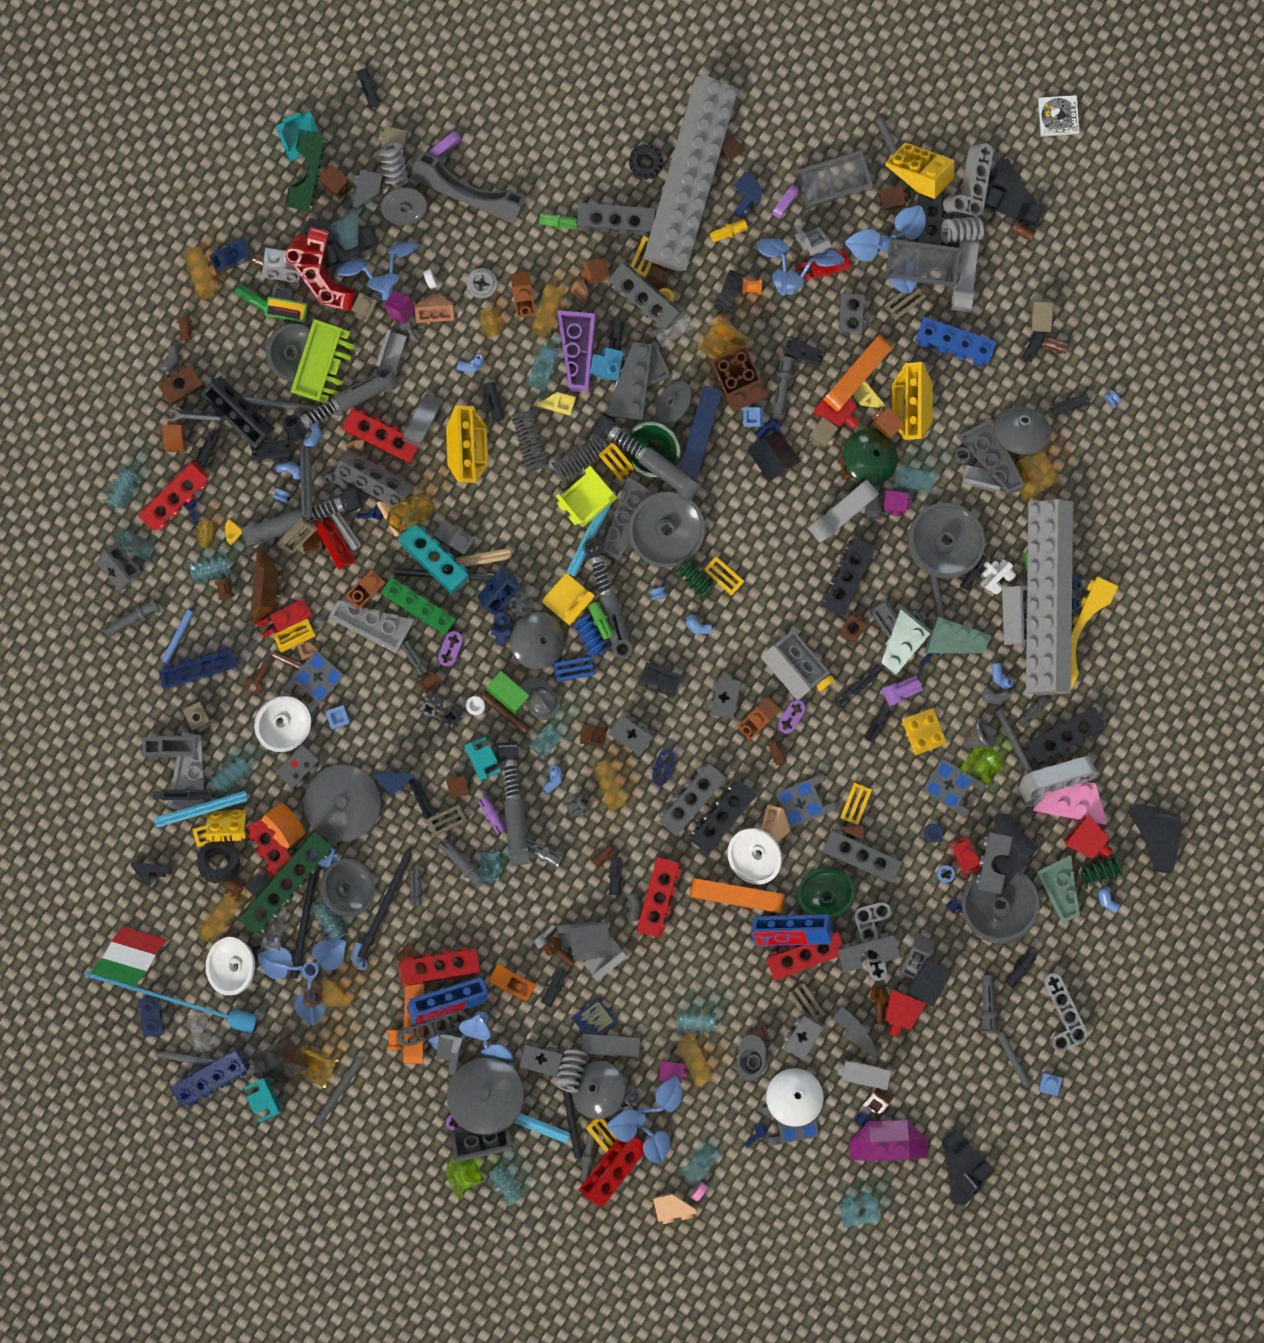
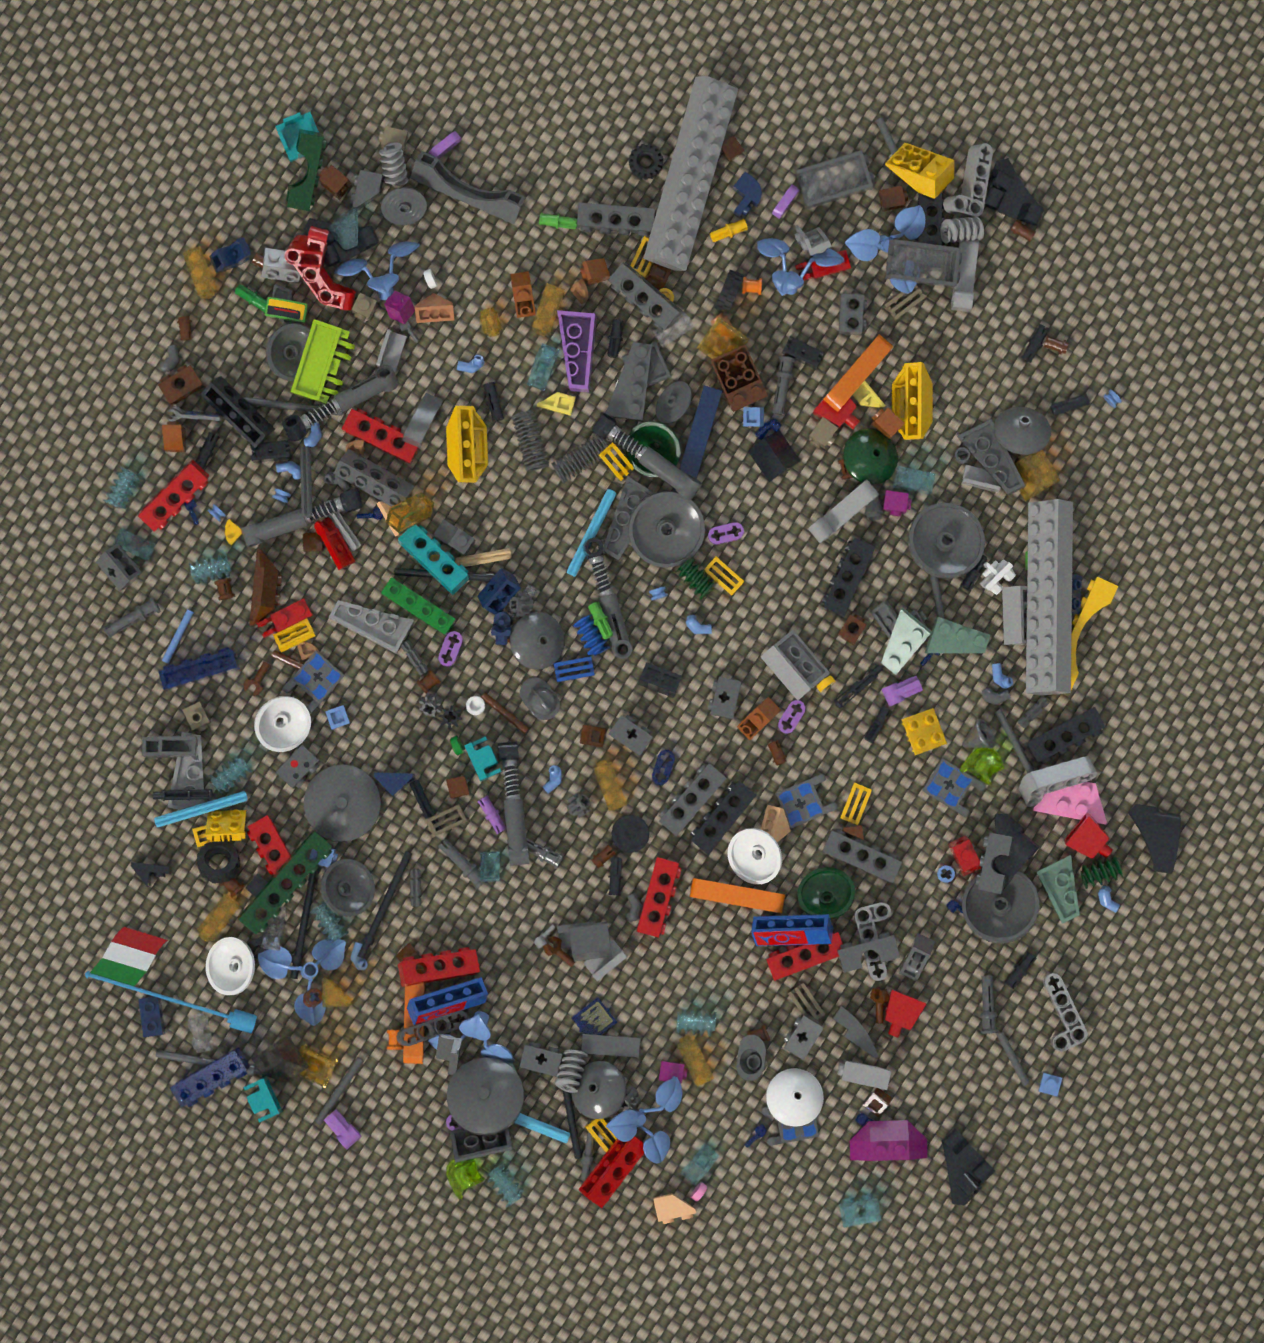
(204, 533): clear yellow cone -> none
(216, 512): none -> medium blue bush
(286, 825): orange slope -> none
(294, 534): dark tan tile -> none
(345, 1132): none -> medium lavender piece
(365, 589): dark orange slope -> none
(368, 87): black pin -> none
(456, 745): none -> green tile
(476, 276): light grey gear -> none
(507, 692): bright green hinge -> none
(512, 982): orange slope -> none
(546, 741): clear light blue slope -> none
(554, 987): black axle -> none
(568, 599): yellow bracket -> none
(586, 498): neon yellow panel -> none
(607, 364): dark azure brick -> none
(630, 833): none -> black tile
(727, 538): none -> medium lavender beam
(929, 982): black slope -> none
(933, 833): dark blue tile -> none
(955, 341): blue brick -> none
(1041, 314): dark tan slope -> none
(1058, 116): tile -> none

